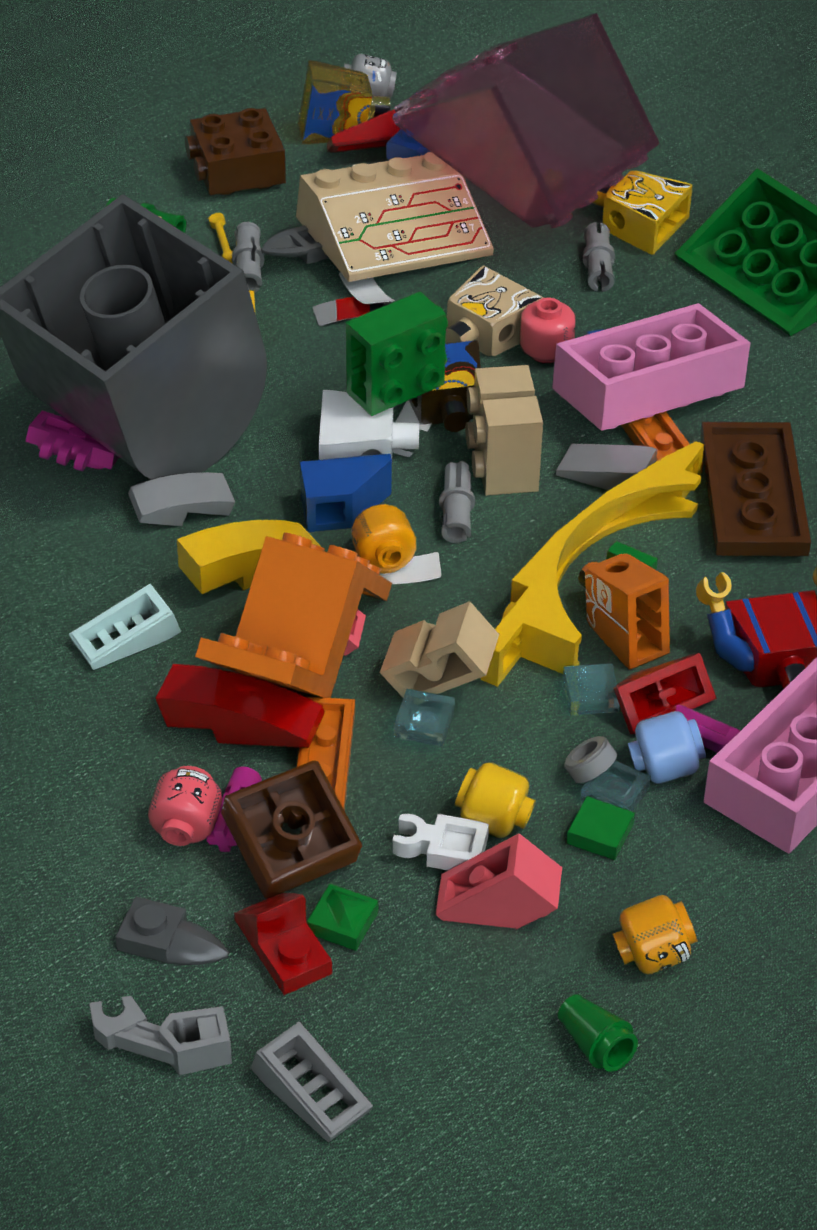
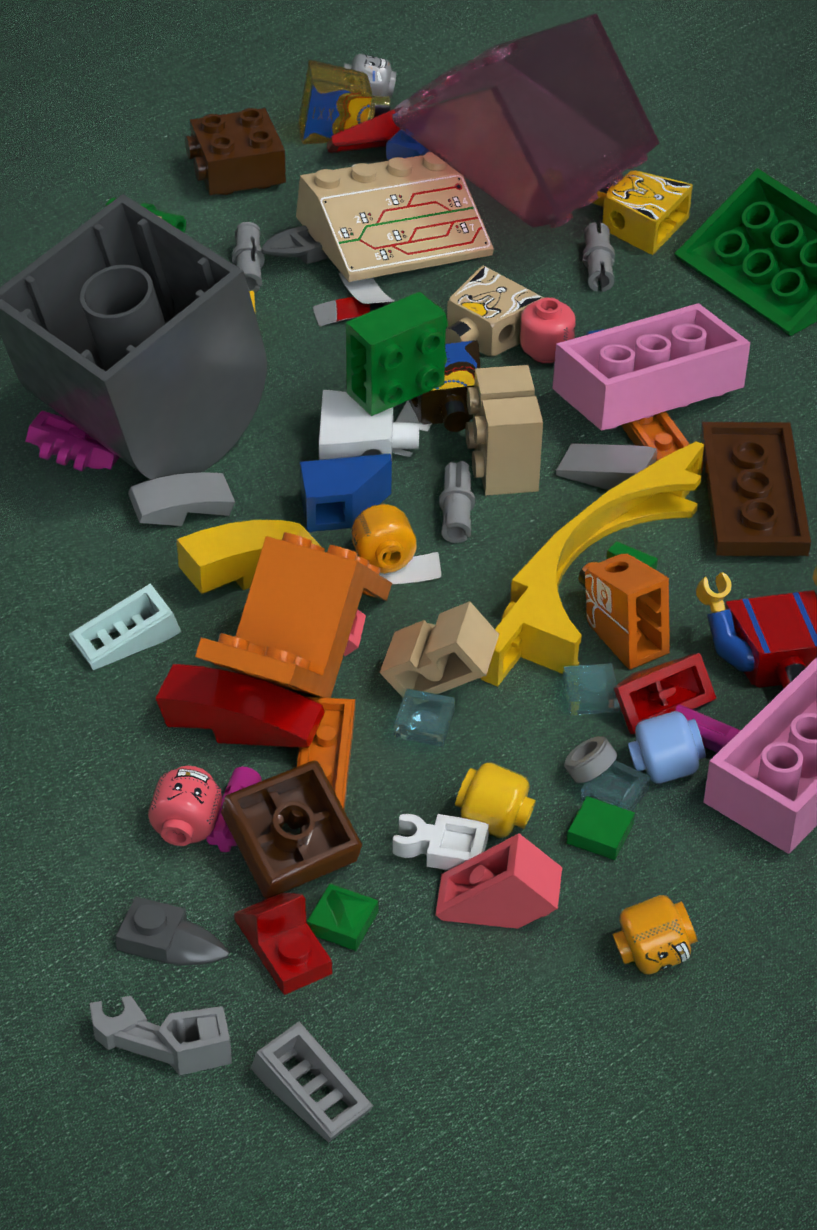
(217, 222): yellow hinge -> none
(600, 1034): green cone -> none

